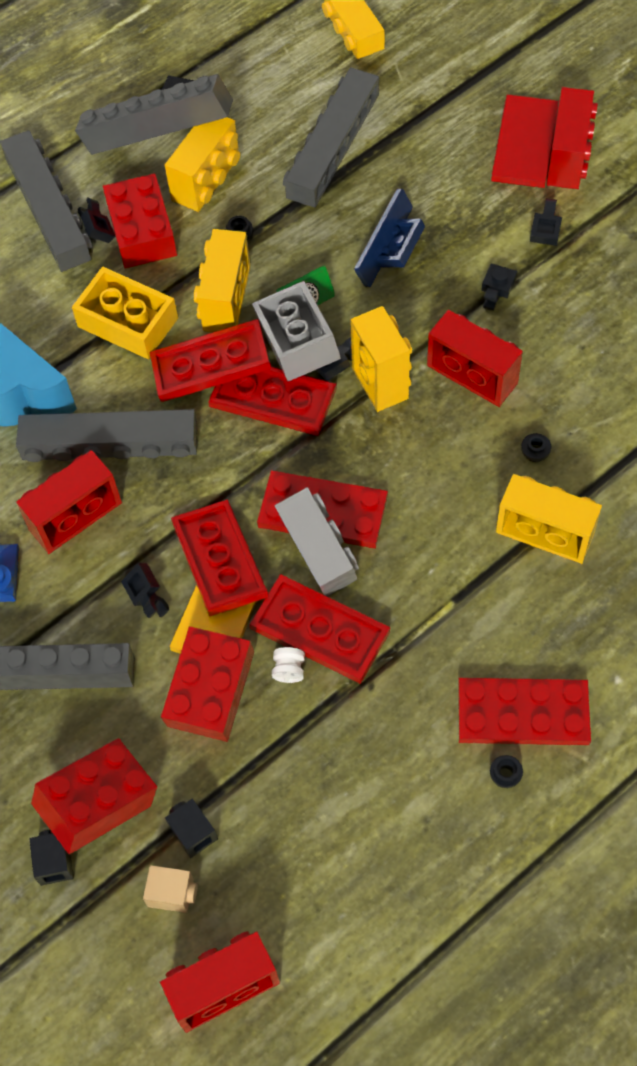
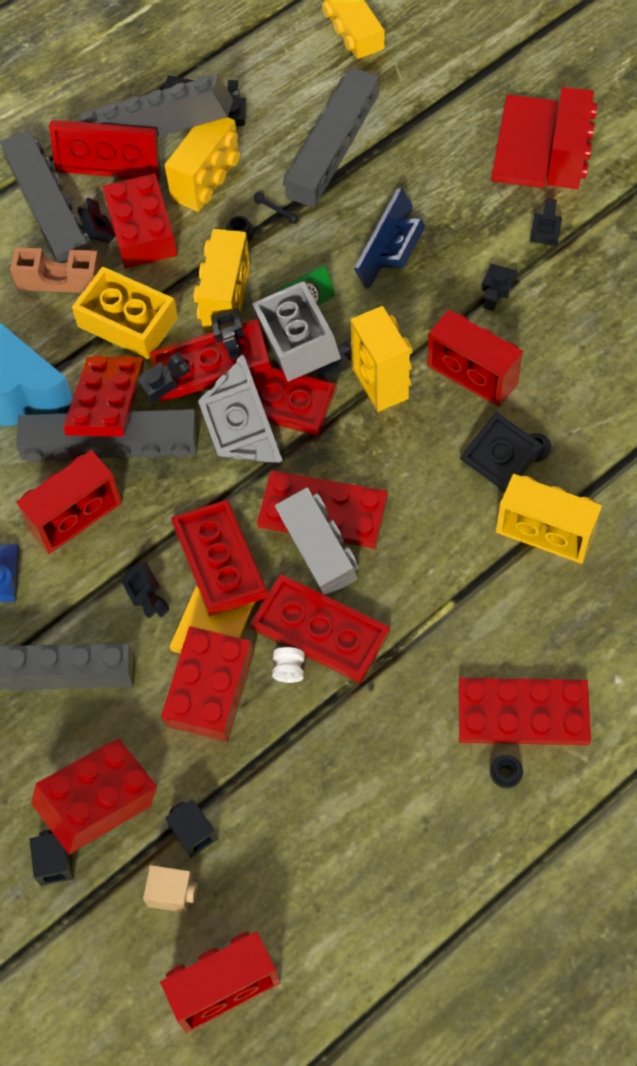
(37, 273): none -> nougat arch
(104, 149): none -> red plate
(104, 396): none -> red plate
(160, 379): none -> black plate
(227, 328): none -> black plate
(238, 107): none -> black plate
(238, 417): none -> light grey wing
(259, 199): none -> black hinge
(501, 451): none -> black tile

